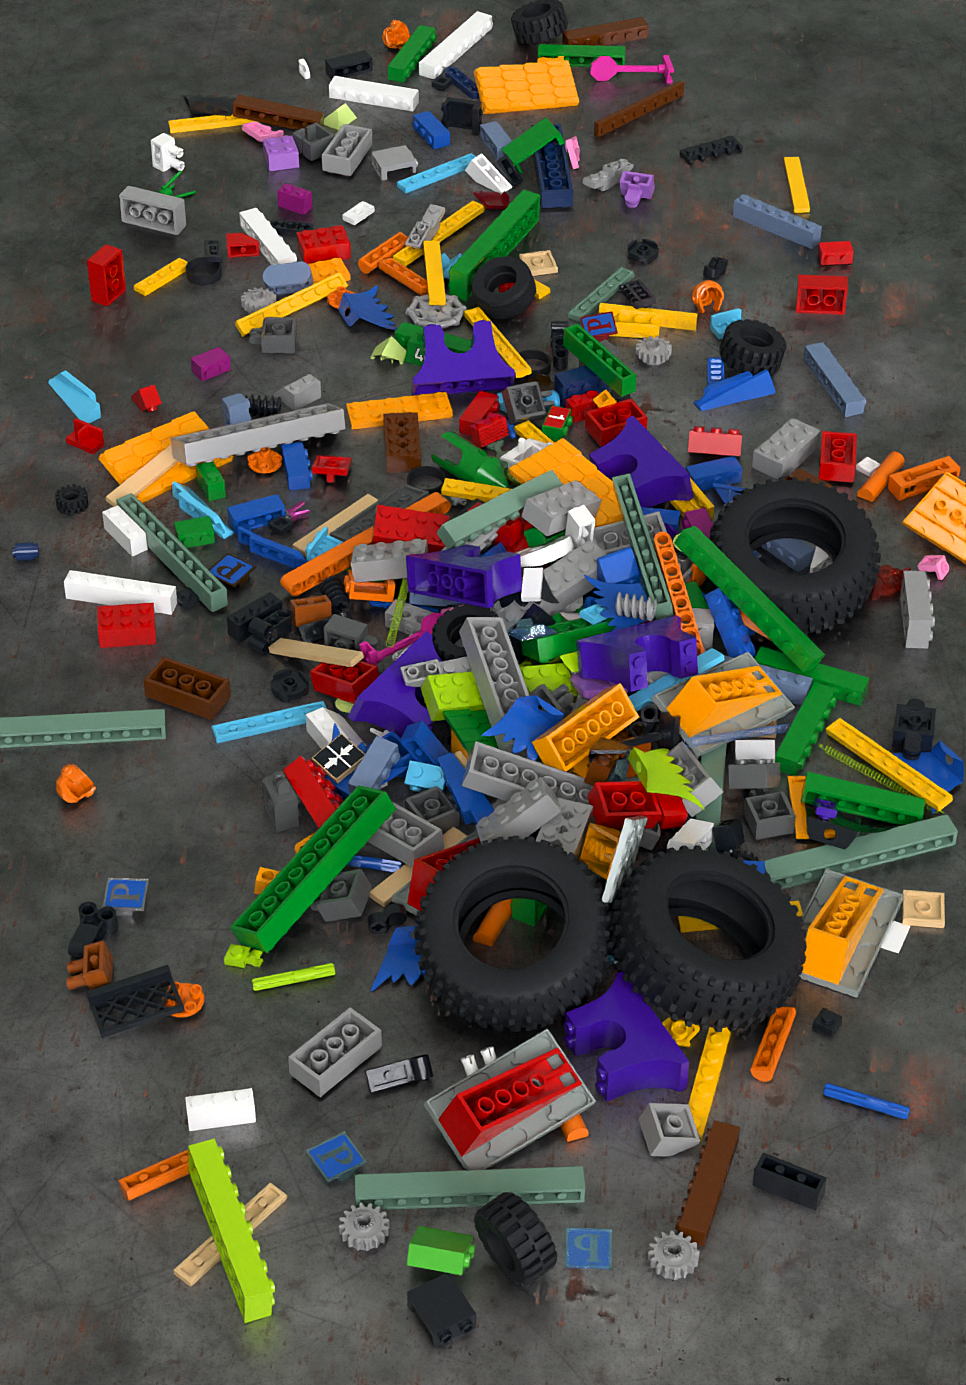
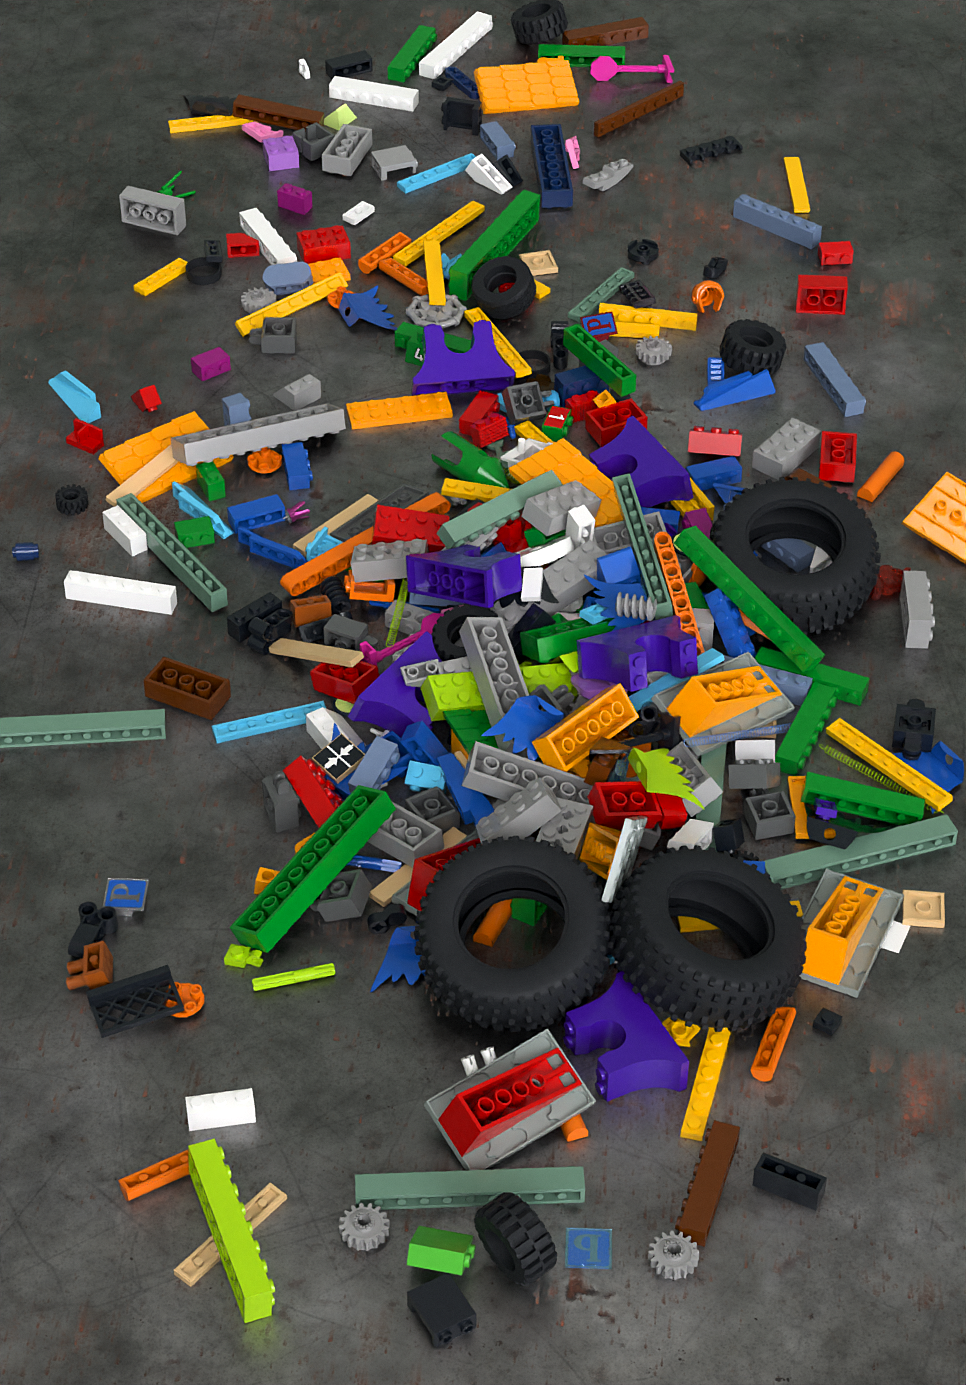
(73, 784): orange helmet -> none
(106, 275): red brick -> none
(126, 625): red brick -> none
(165, 153): white brick -> none
(187, 598): black plate -> none
(232, 570): piece -> none
(264, 406): black piece -> none
(281, 525): black plate -> none
(283, 227): black beam -> none
(298, 685): black plate -> none
(331, 466): red hinge -> none
(335, 1052): light grey brick -> none
(336, 1157): piece -> none
(390, 350): yellowish green slope -> none
(396, 34): orange helmet -> none
(399, 1072): plate -> none
(402, 442): reddish brown brick -> none
(426, 228): light grey slope -> none
(427, 470): black tyre -> none
(431, 130): blue brick -> none
(493, 200): dark red piece -> none
(527, 630): clear light blue piece -> none
(531, 142): green panel -> none
(635, 187): medium lavender brick -> none
(668, 1128): light grey slope -> none
(722, 320): medium azure bracket -> none
(866, 1101): blue axle -> none
(867, 466): white tile -> none
(921, 477): orange brick -> none
(934, 563): bright pink bracket -> none

